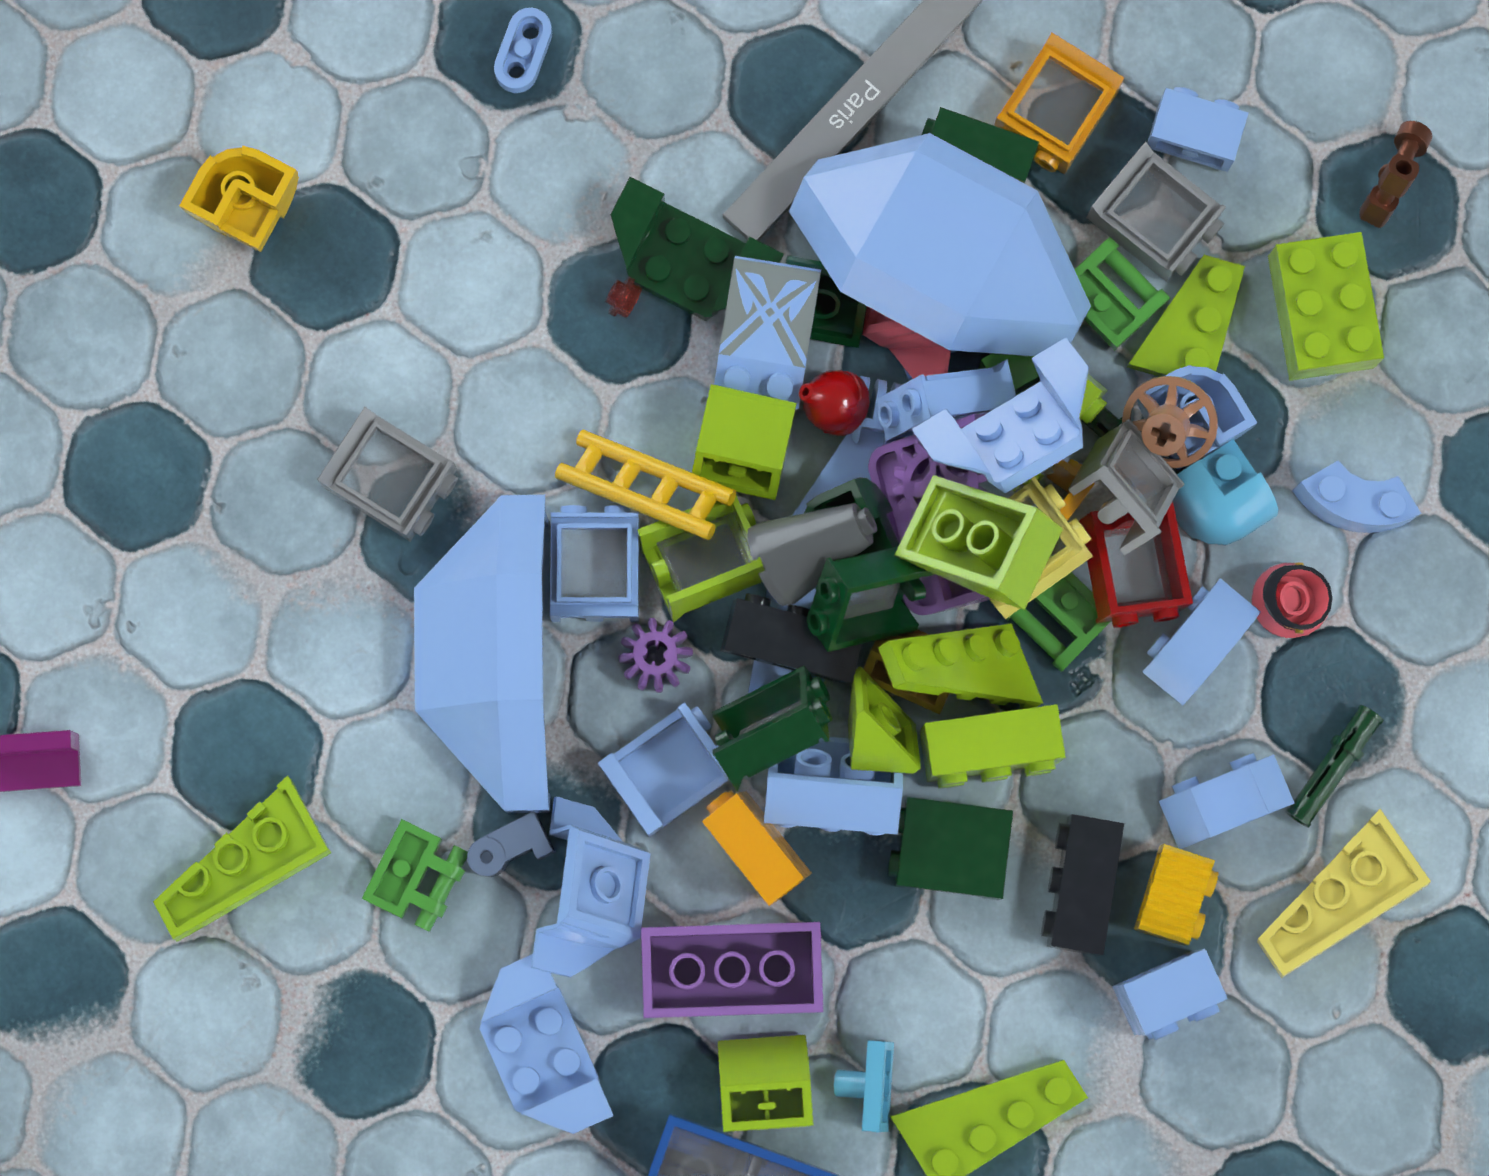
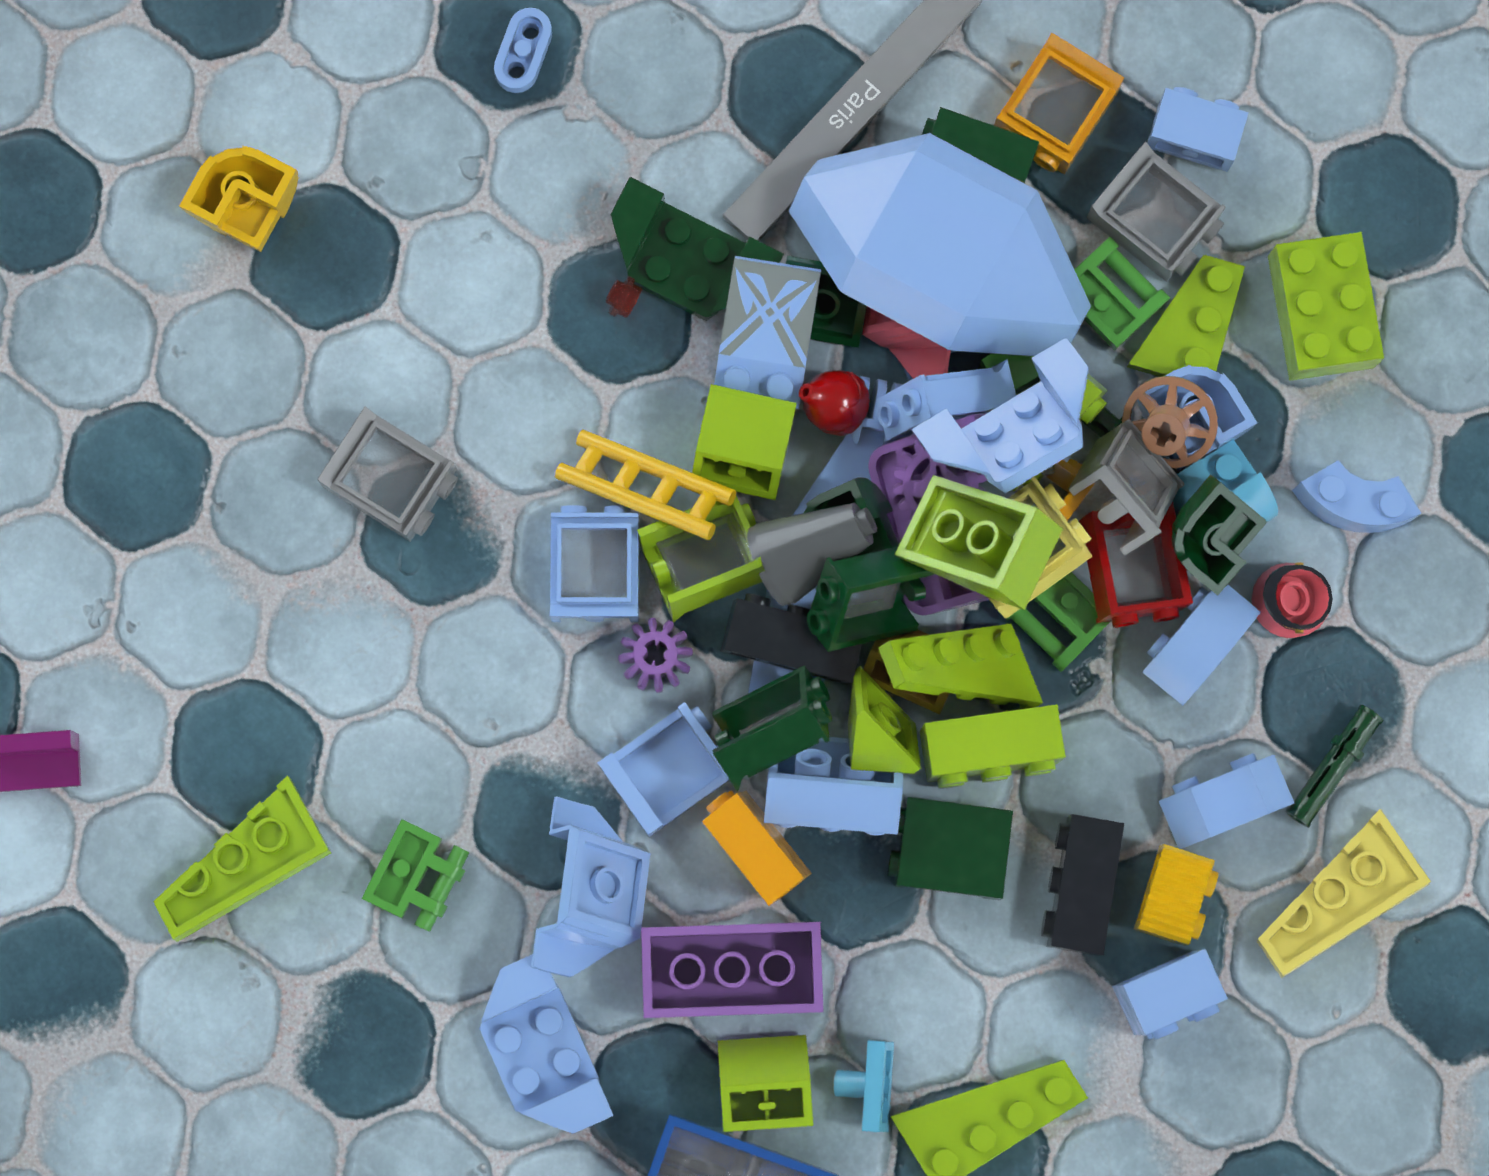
(484, 652): light blue panel -> none
(495, 850): sand blue leg -> none
(1213, 533): none -> dark green brick
(1398, 175): copper bar -> none

